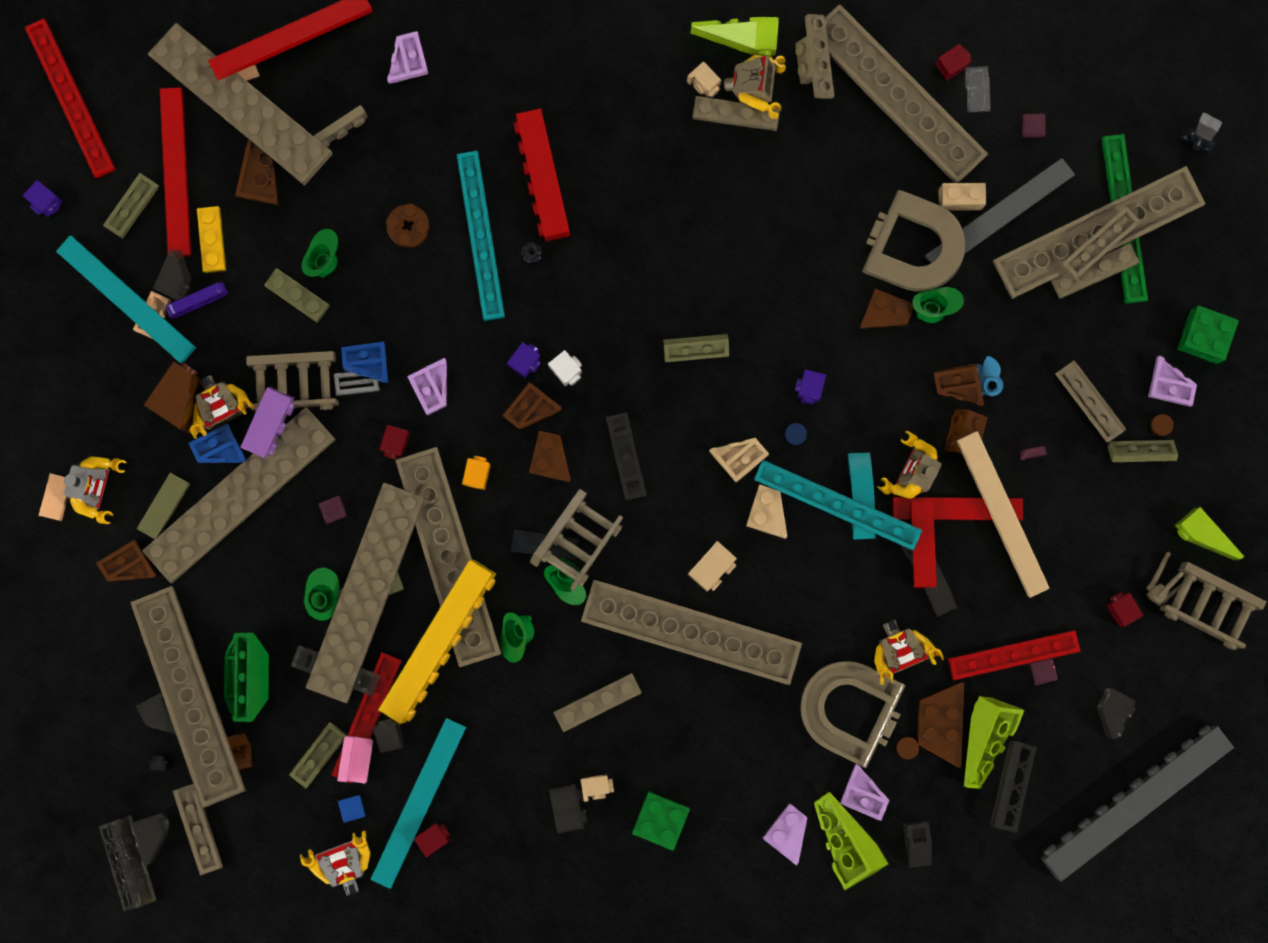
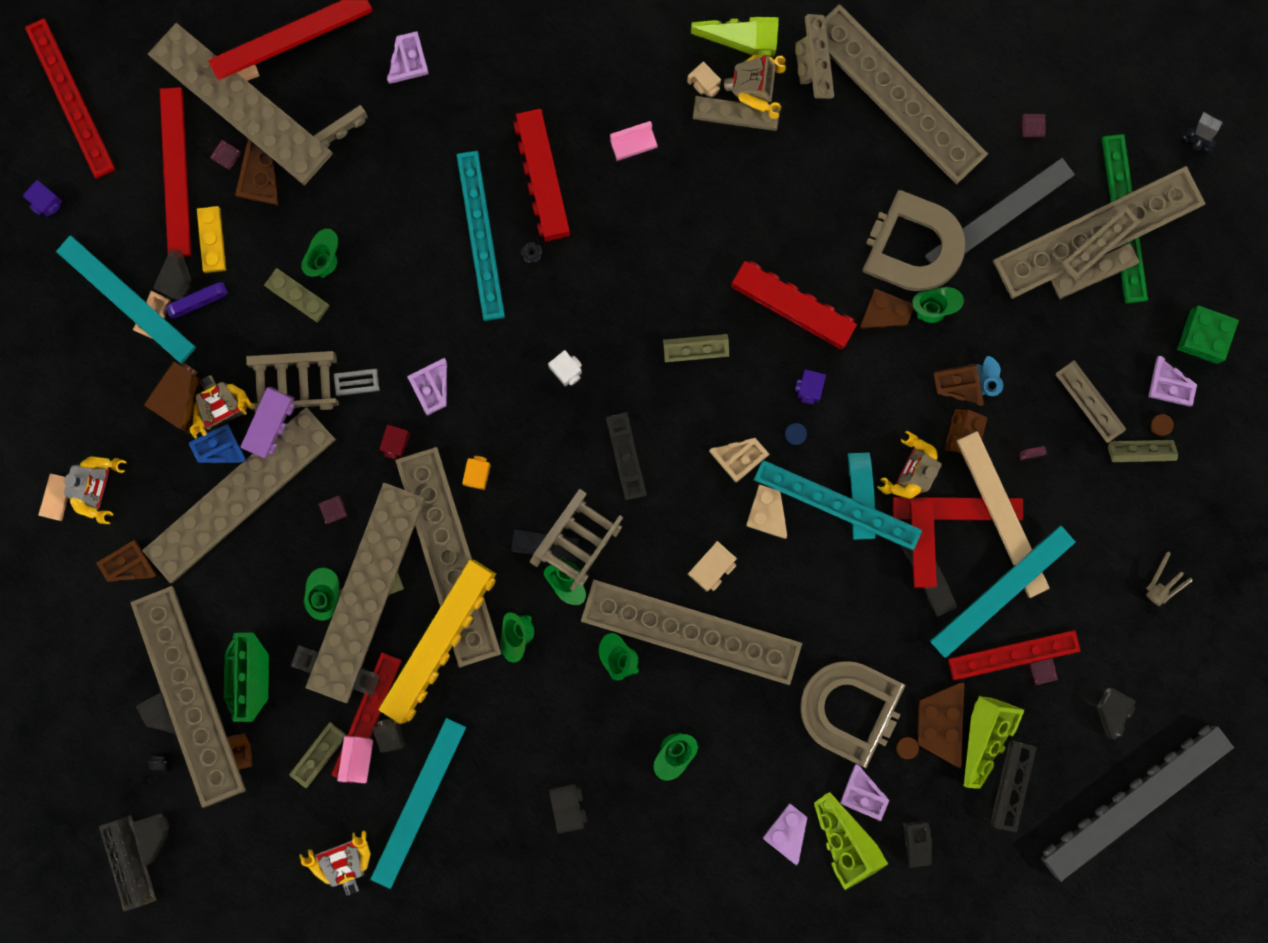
(131, 205): olive plate -> none
(163, 506): olive tile -> none
(197, 829): dark tan plate -> none
(225, 155): none -> clear pink tile
(351, 808): blue tile -> none
(366, 360): blue wing -> none
(407, 238): reddish brown plate -> none
(432, 838): dark red brick -> none
(525, 359): dark purple brick -> none
(530, 407): reddish brown wing -> none
(549, 458): reddish brown wing -> none
(596, 787): tan brick -> none
(597, 702): dark tan plate -> none
(618, 657): none -> green piece
(633, 140): none -> bright pink panel
(660, 820): green brick -> none
(675, 755): none -> green piece
(794, 305): none -> red brick
(902, 650): torso -> none
(954, 62): dark red brick -> none
(962, 196): tan brick -> none
(977, 89): clear slope -> none
(1002, 591): none -> teal tile
(1124, 609): dark red brick -> none
(1202, 531): lime slope -> none
(1230, 594): dark tan fence -> none

